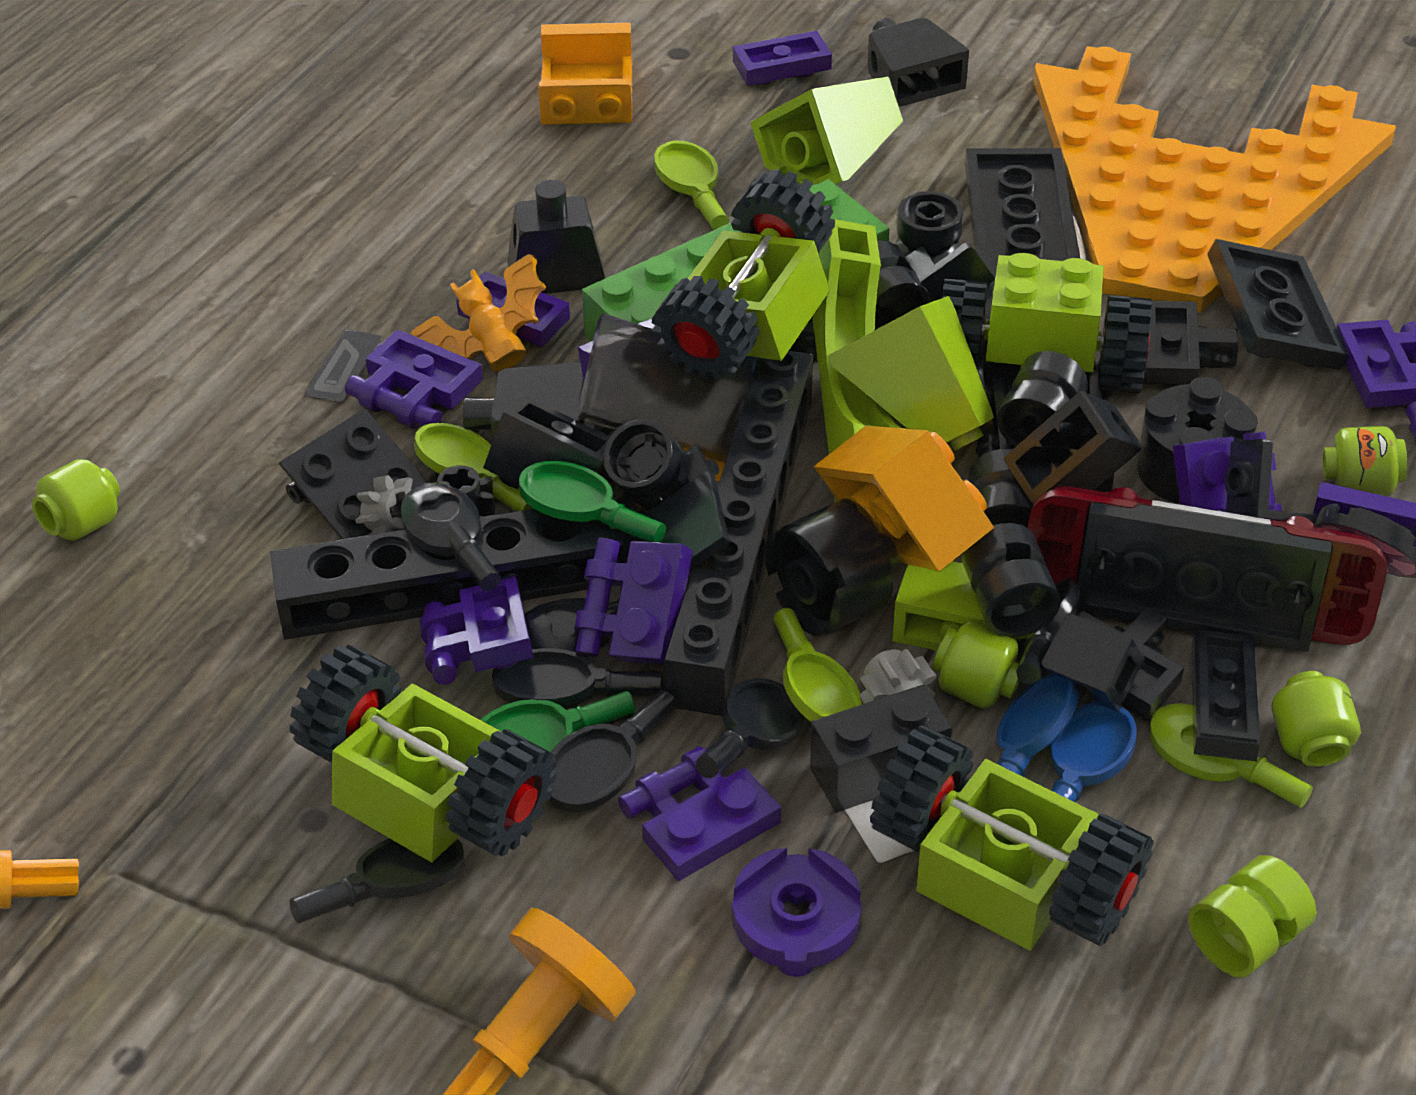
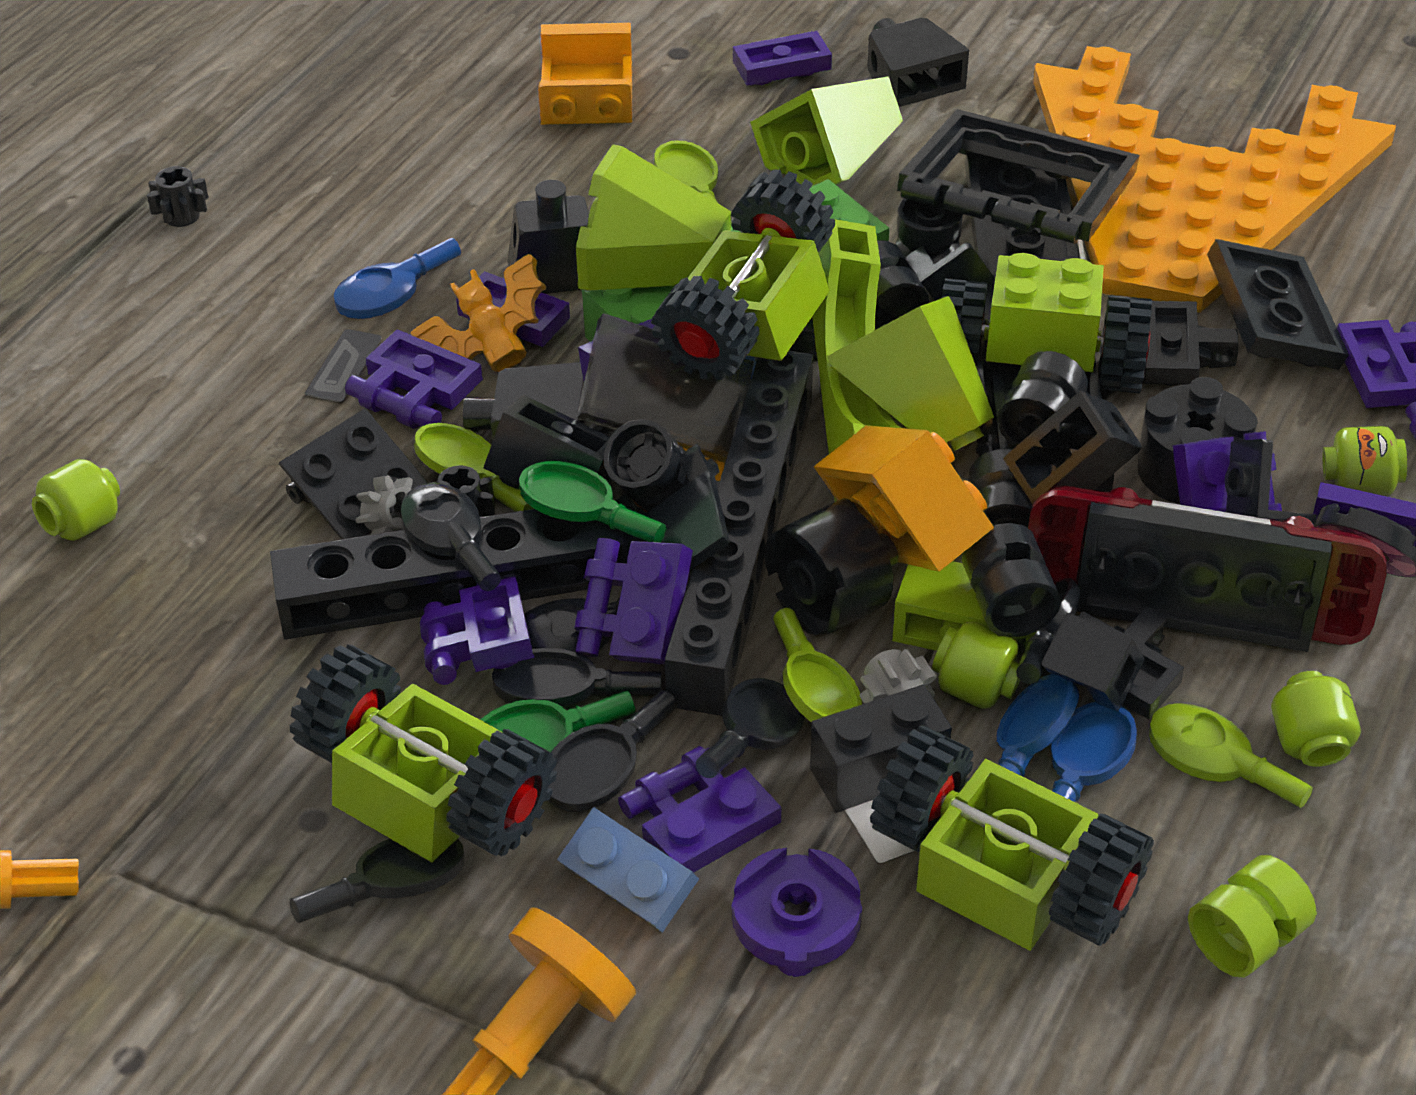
(177, 196): none -> black gear
(389, 285): none -> blue piece
(628, 869): none -> medium blue plate
(643, 226): none -> lime slope
(1019, 146): none -> black hinge
(1225, 696): black tile -> none

